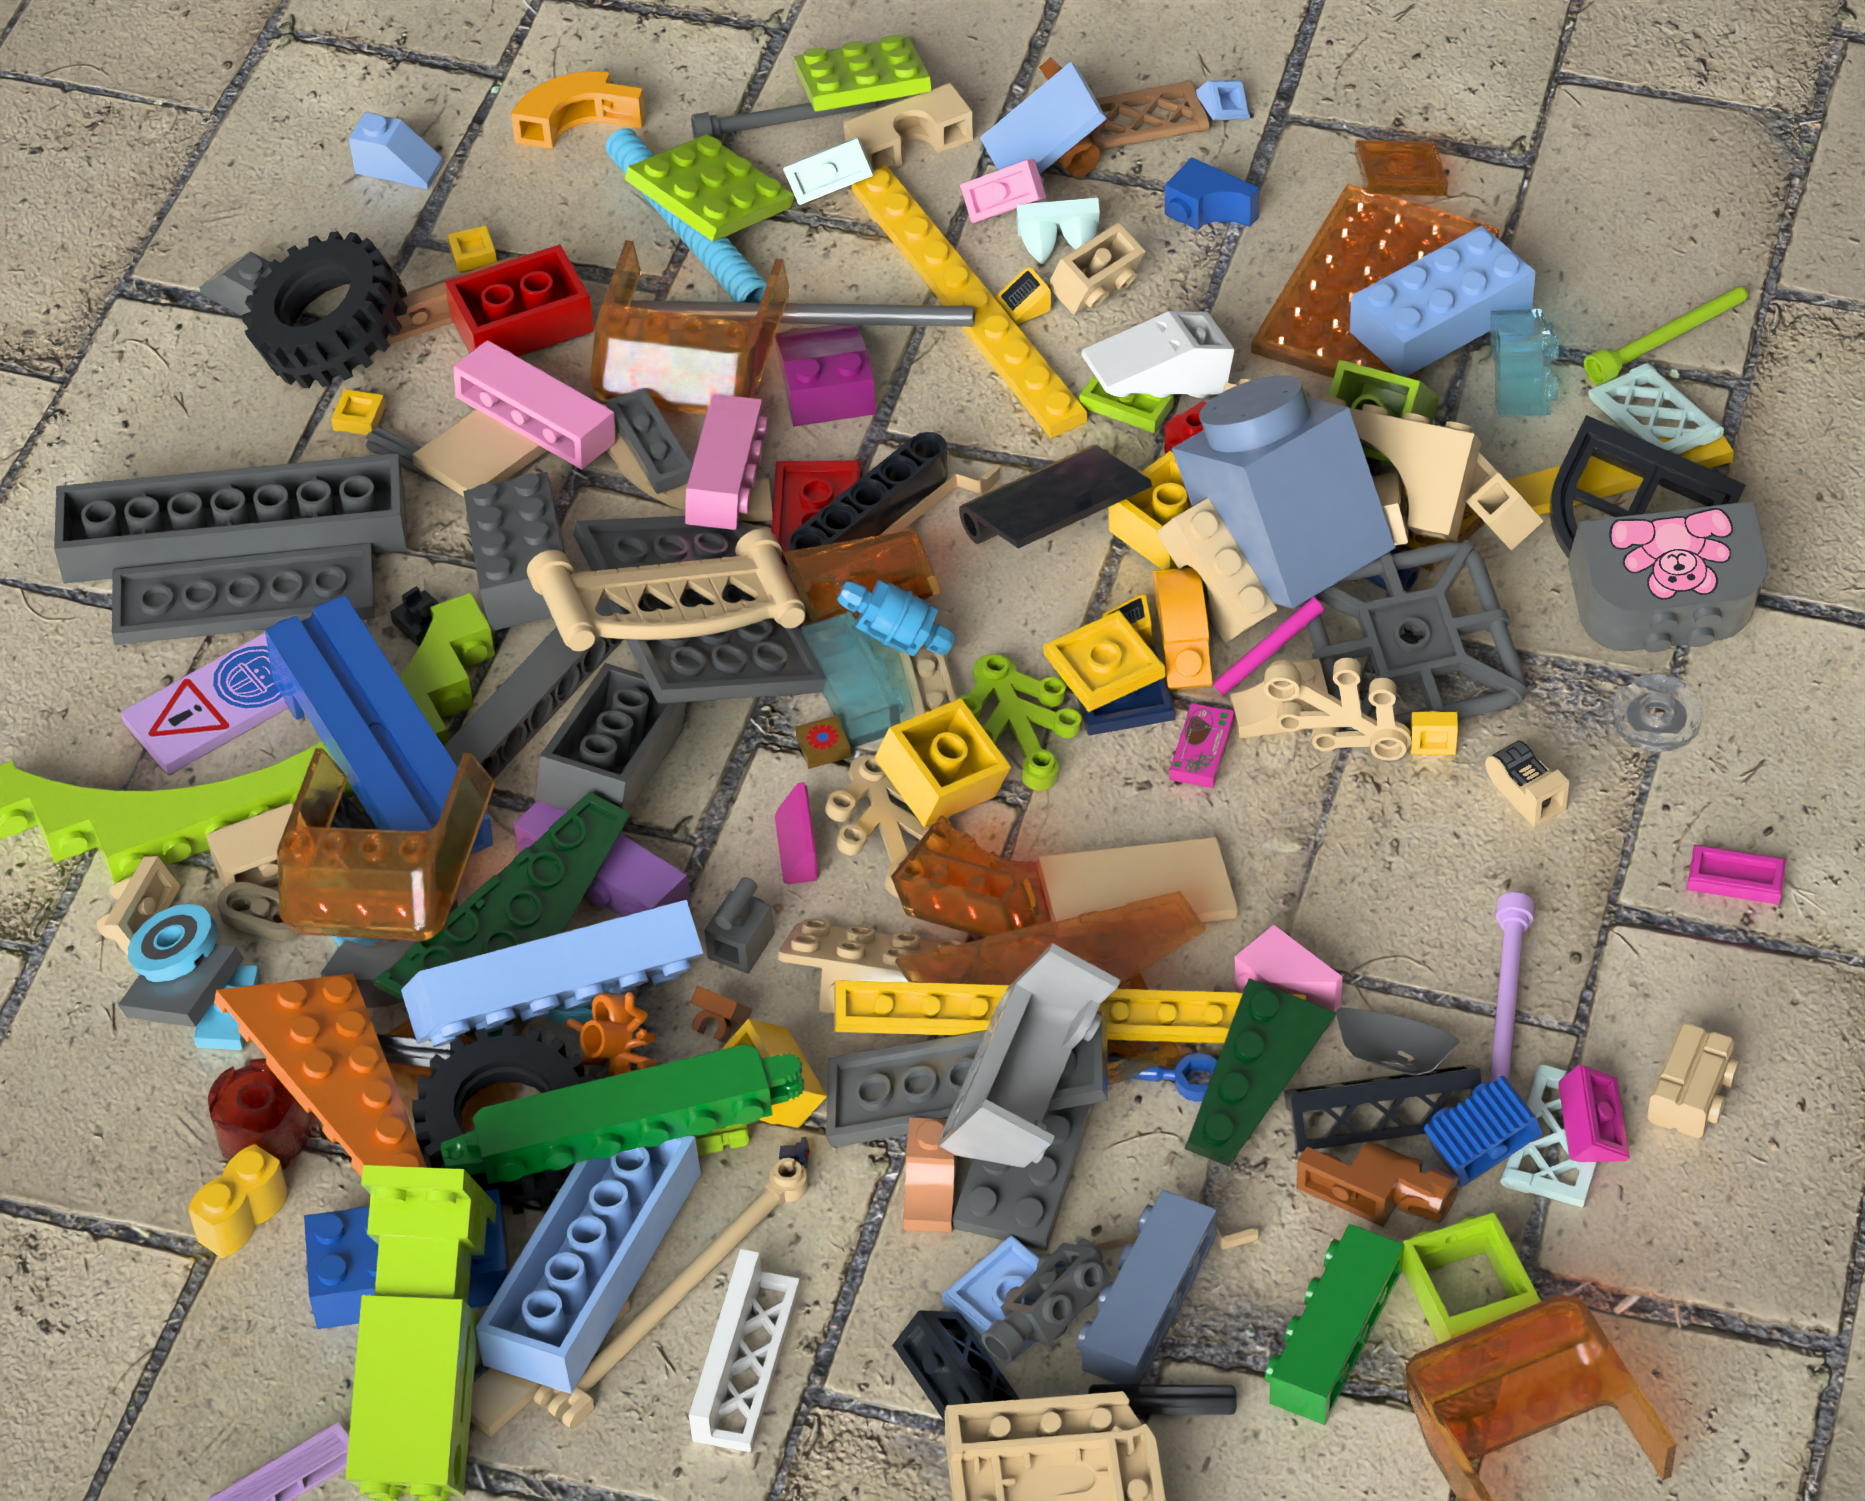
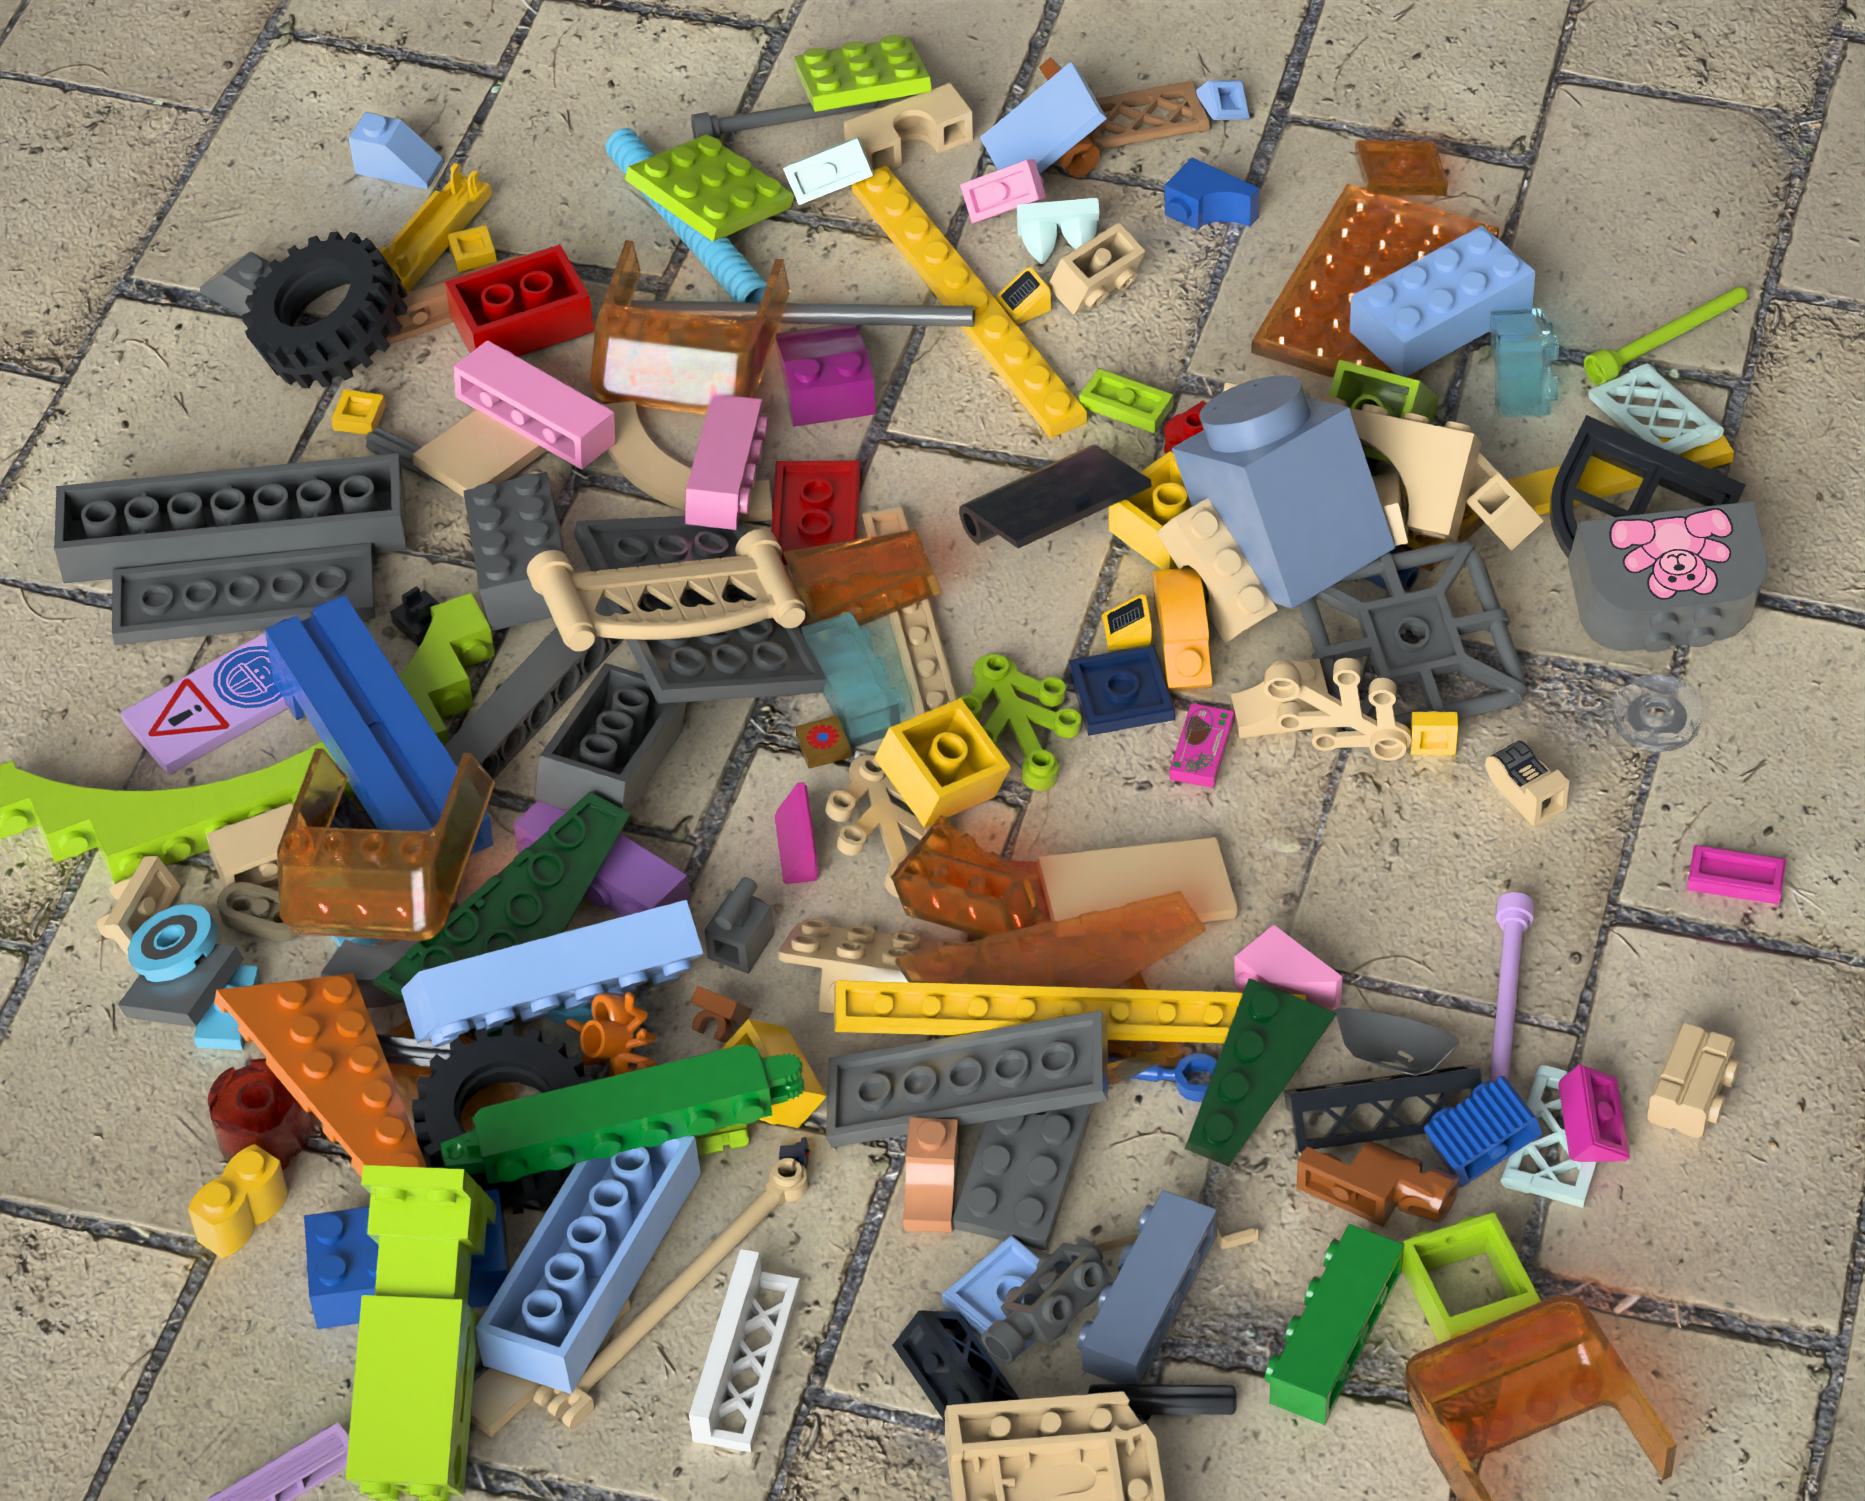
(426, 233): none -> yellow piece
(575, 100): light orange arch -> none
(650, 440): dark grey plate -> none
(879, 495): black beam -> none
(896, 617): dark azure piece -> none
(986, 484): tan piece -> none
(1023, 1059): light grey windscreen -> none
(1104, 660): yellow plate -> none
(1164, 357): white slope -> none
(1268, 646): dark pink bar -> none

